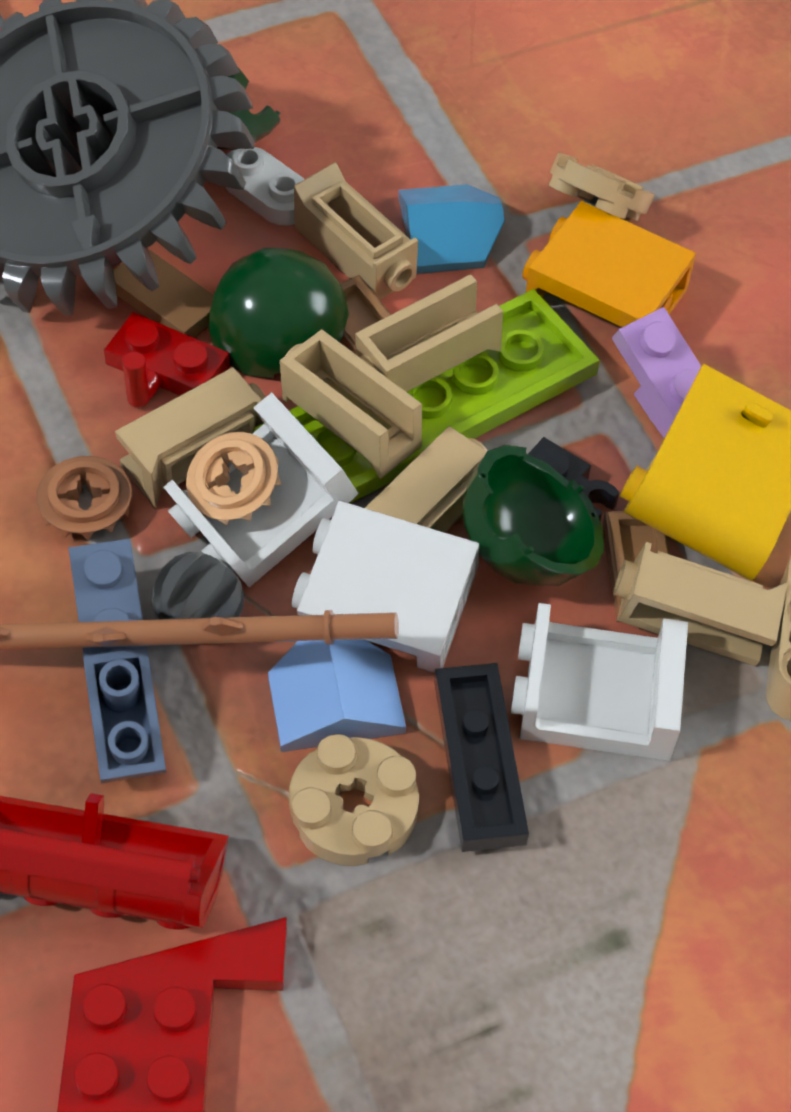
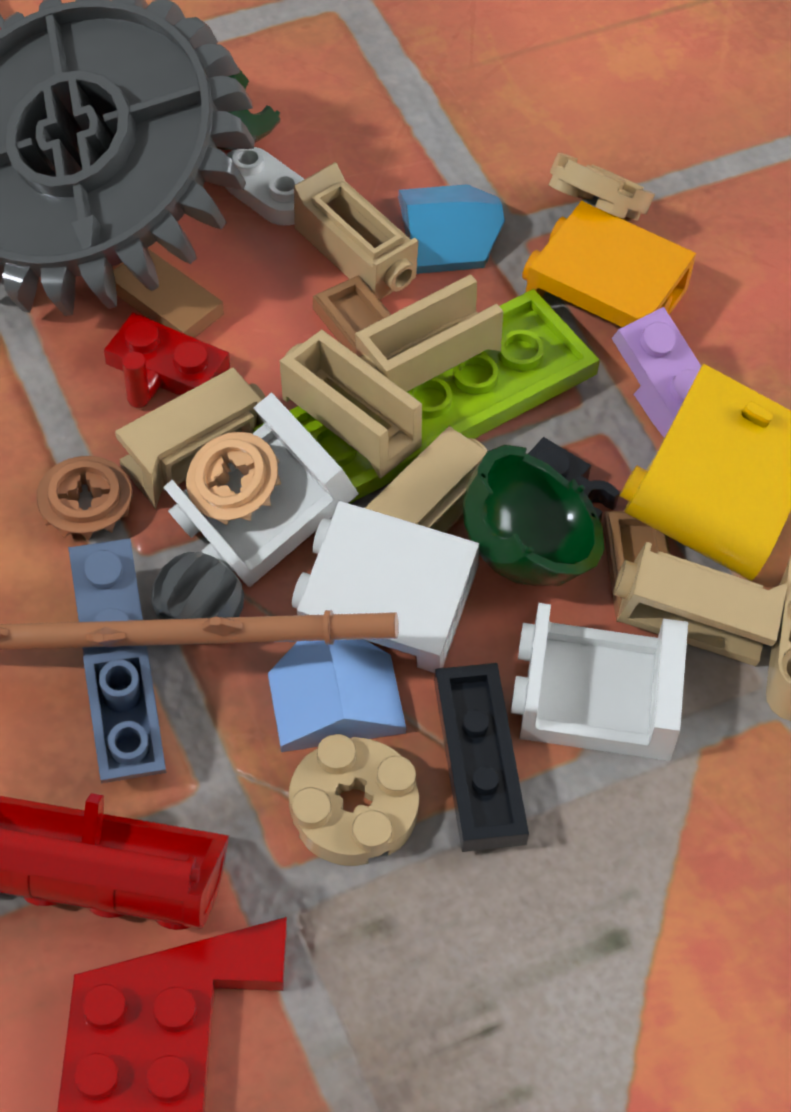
(273, 304): dark green cylinder -> none

